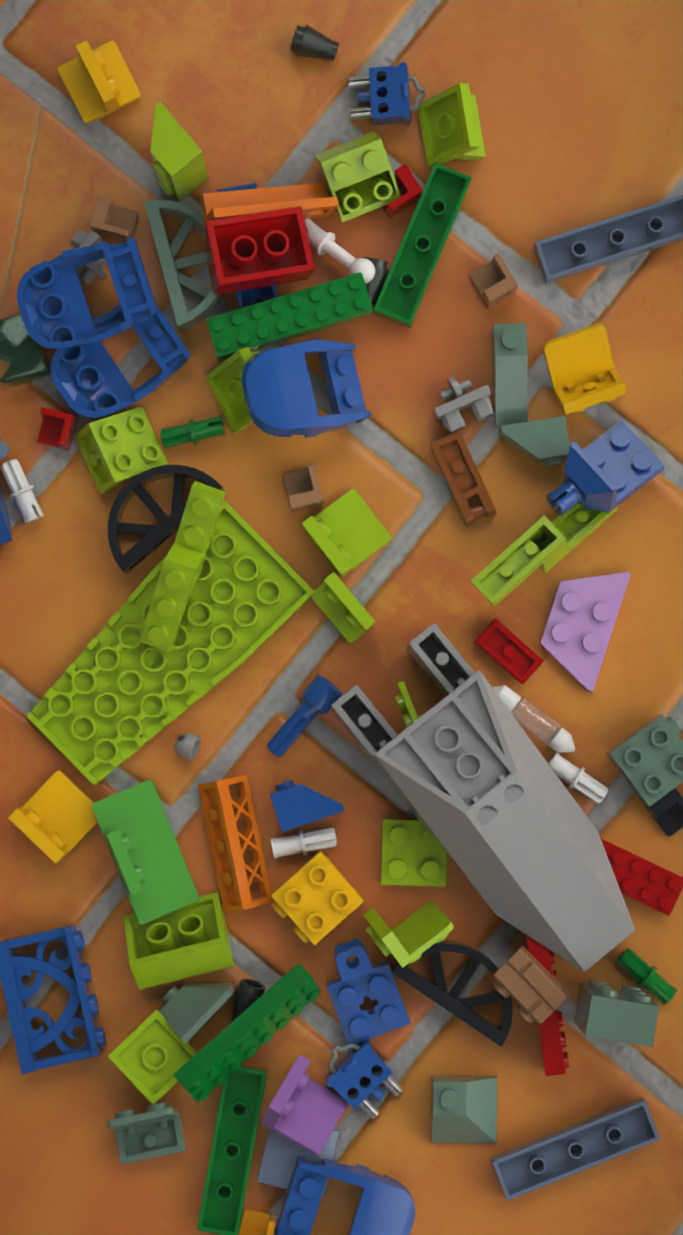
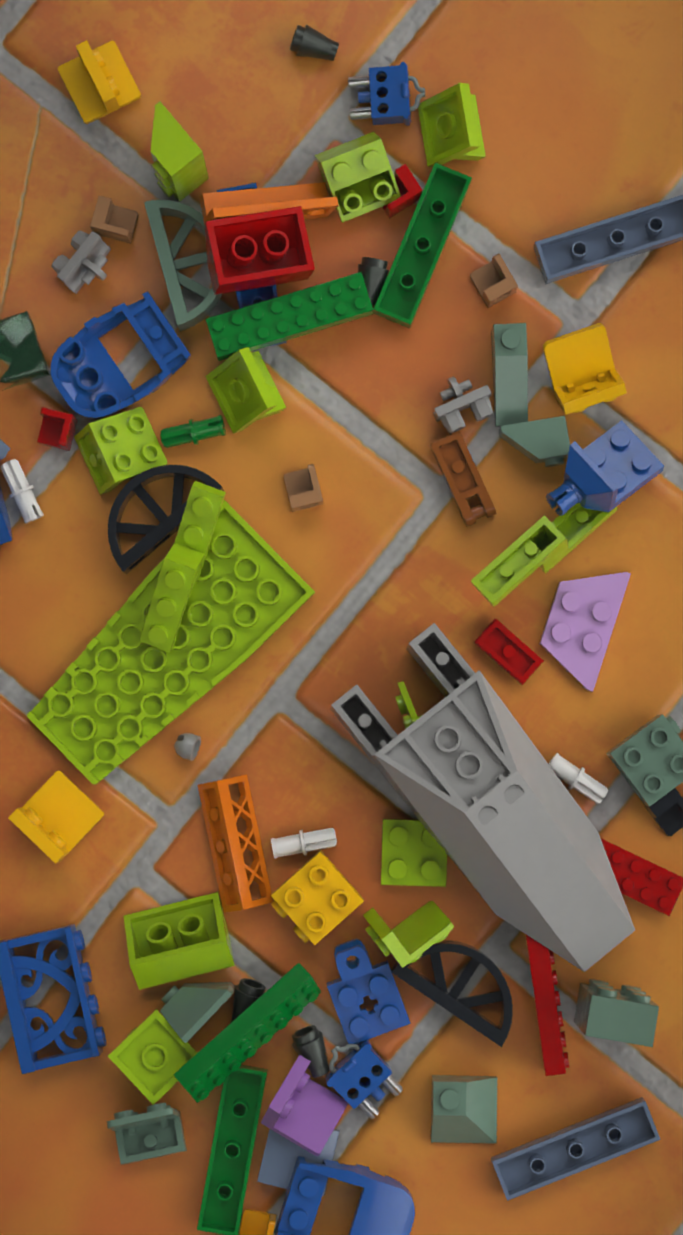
(56, 305): blue slope -> none
(145, 852): bright green bracket -> none
(282, 395): blue slope -> none
(301, 805): blue slope -> none
(310, 1044): none -> pearl dark grey cone
(317, 699): blue piece -> none
(324, 243): white pin -> none
(342, 608): lime bracket -> none
(347, 532): lime bracket -> none
(530, 986): medium nougat brick -> none
(536, 721): clear piece -> none
(646, 976): green axle -> none

